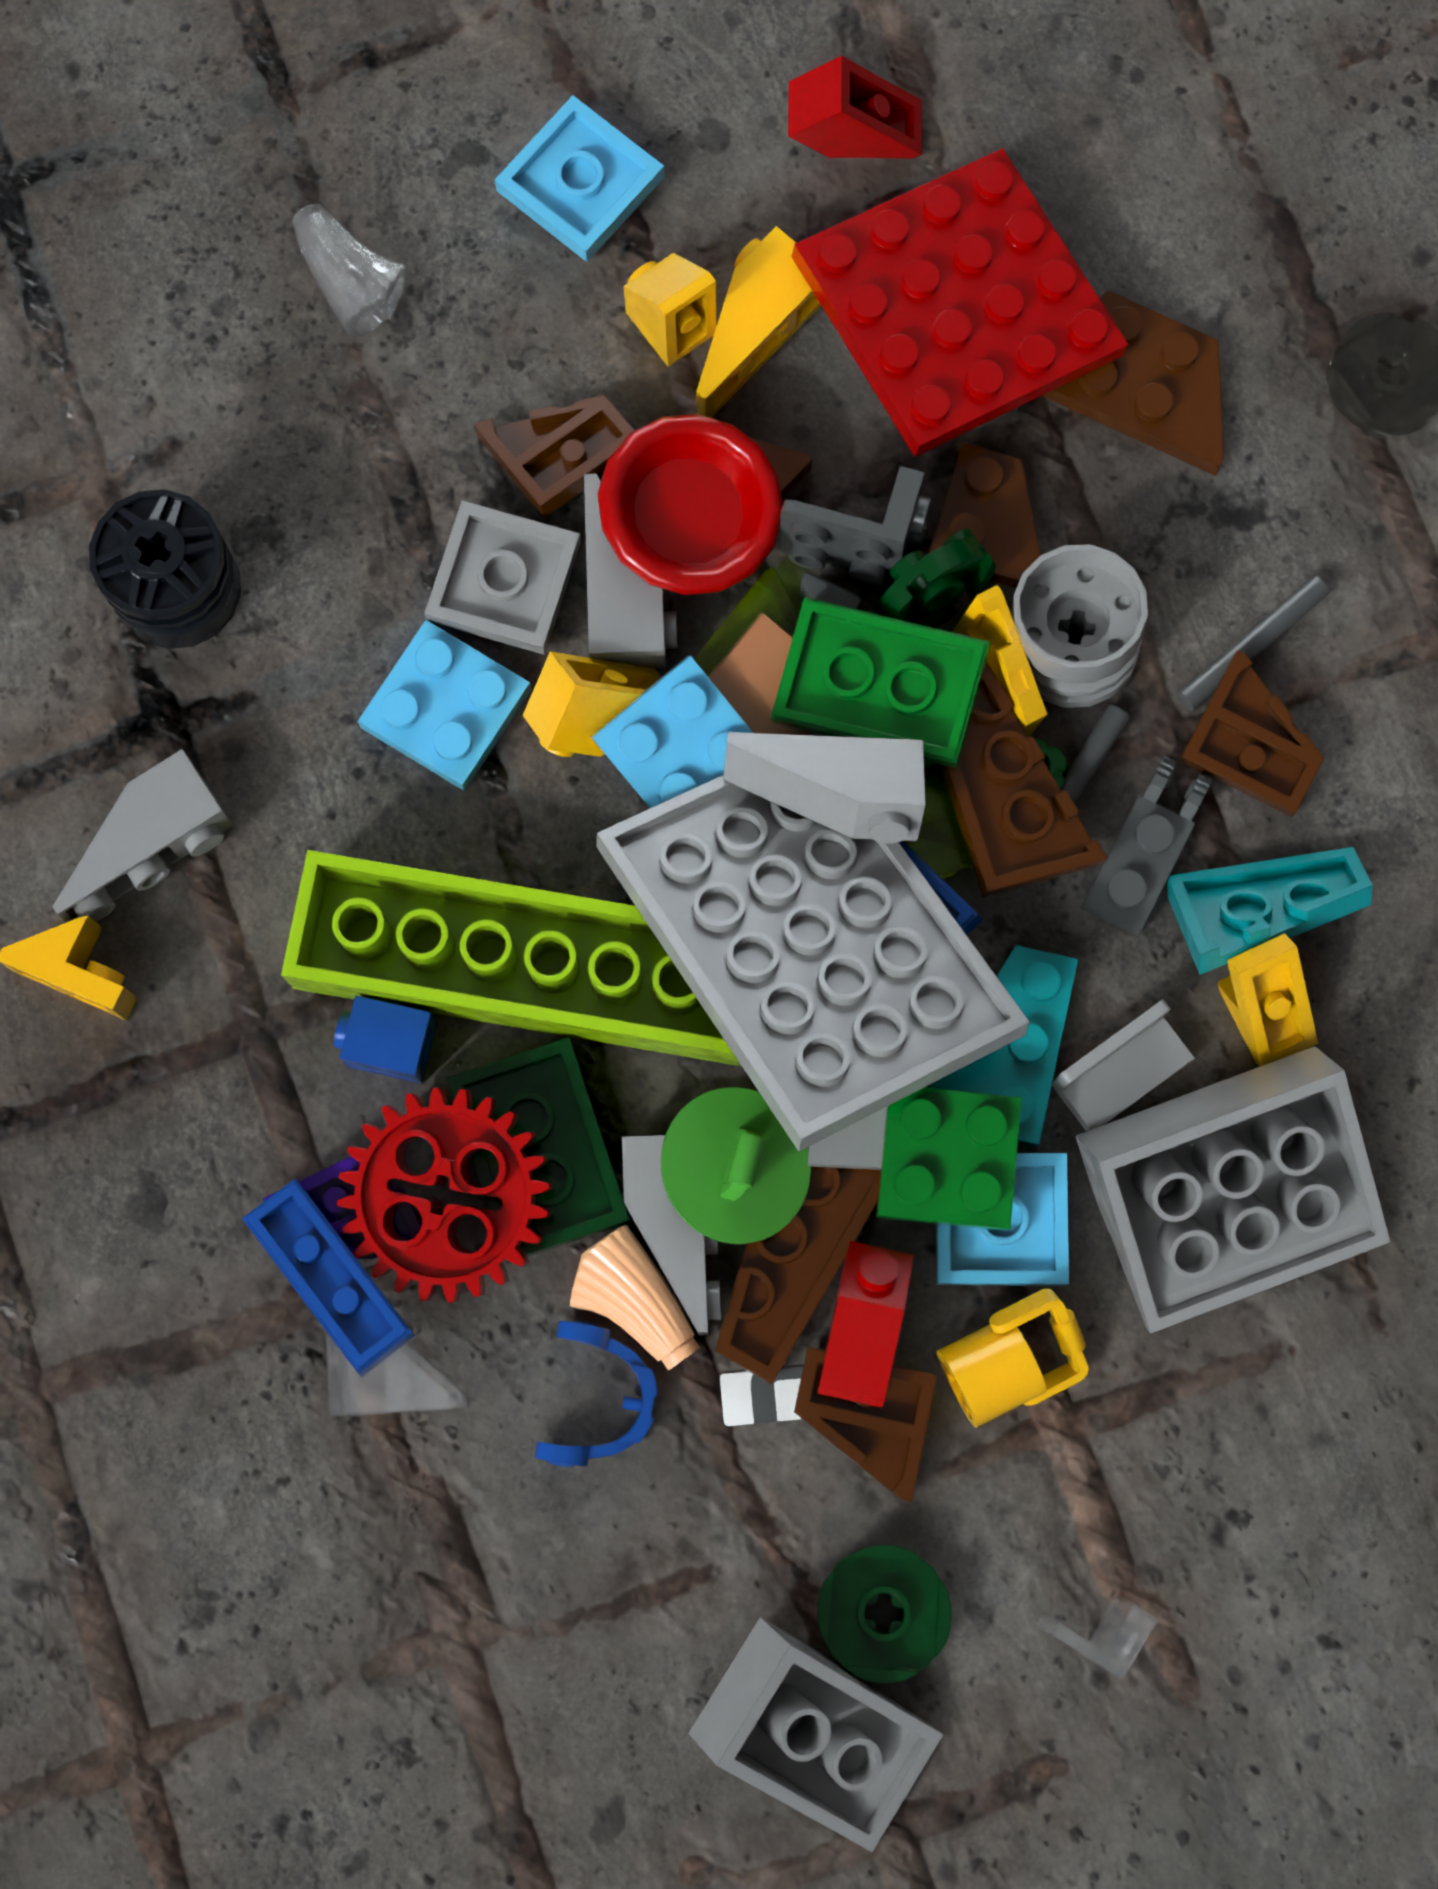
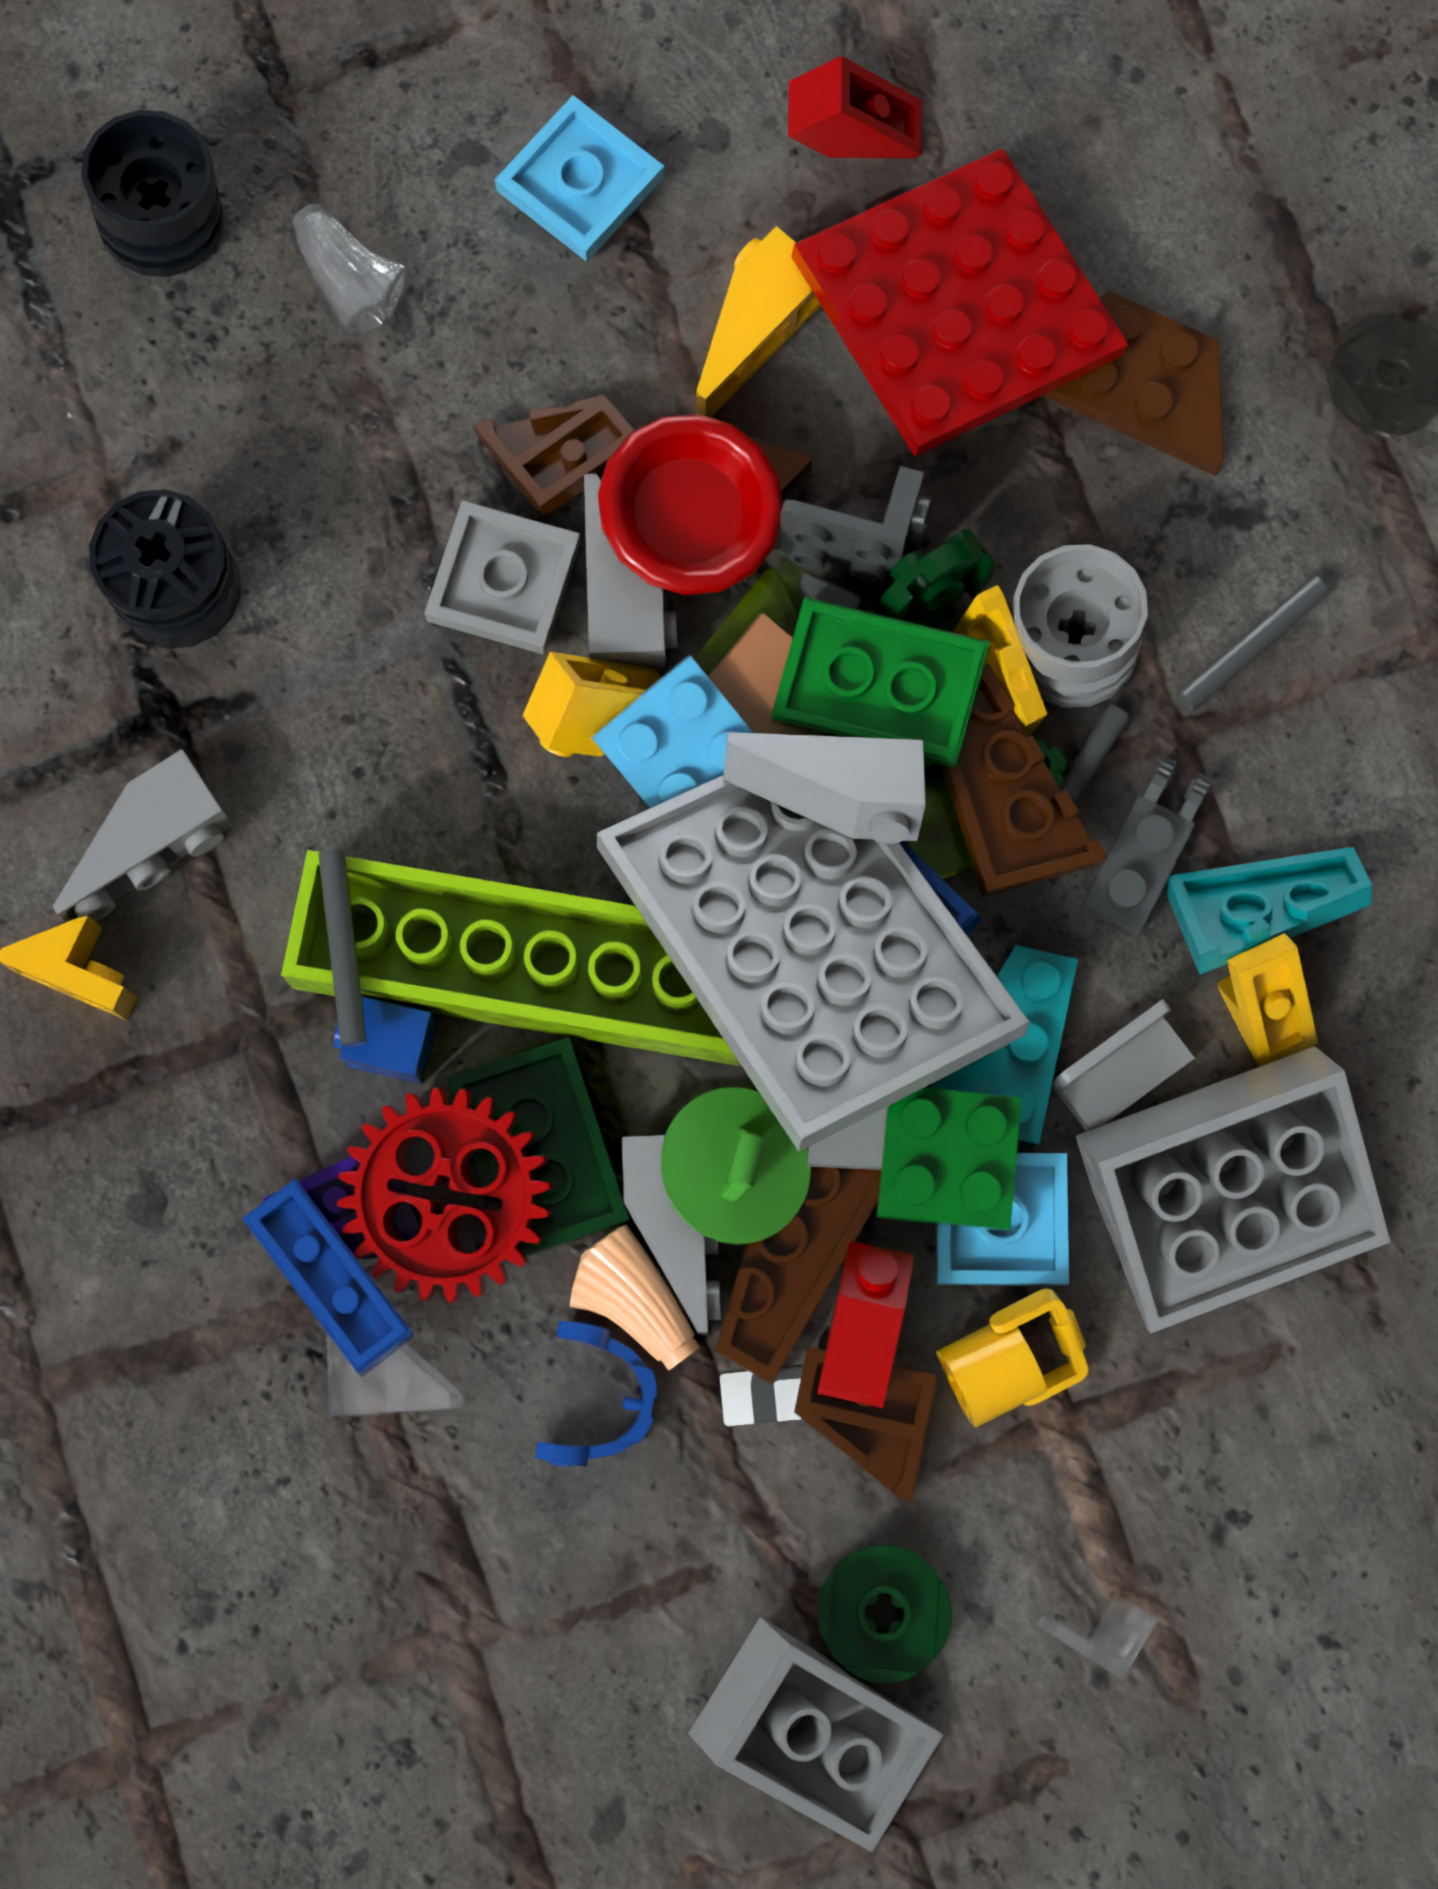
(153, 192): none -> black wheel
(342, 948): none -> dark grey bar
(445, 705): medium azure plate -> none
(672, 305): yellow slope -> none
(993, 502): reddish brown wing -> none
(1252, 741): reddish brown wing -> none

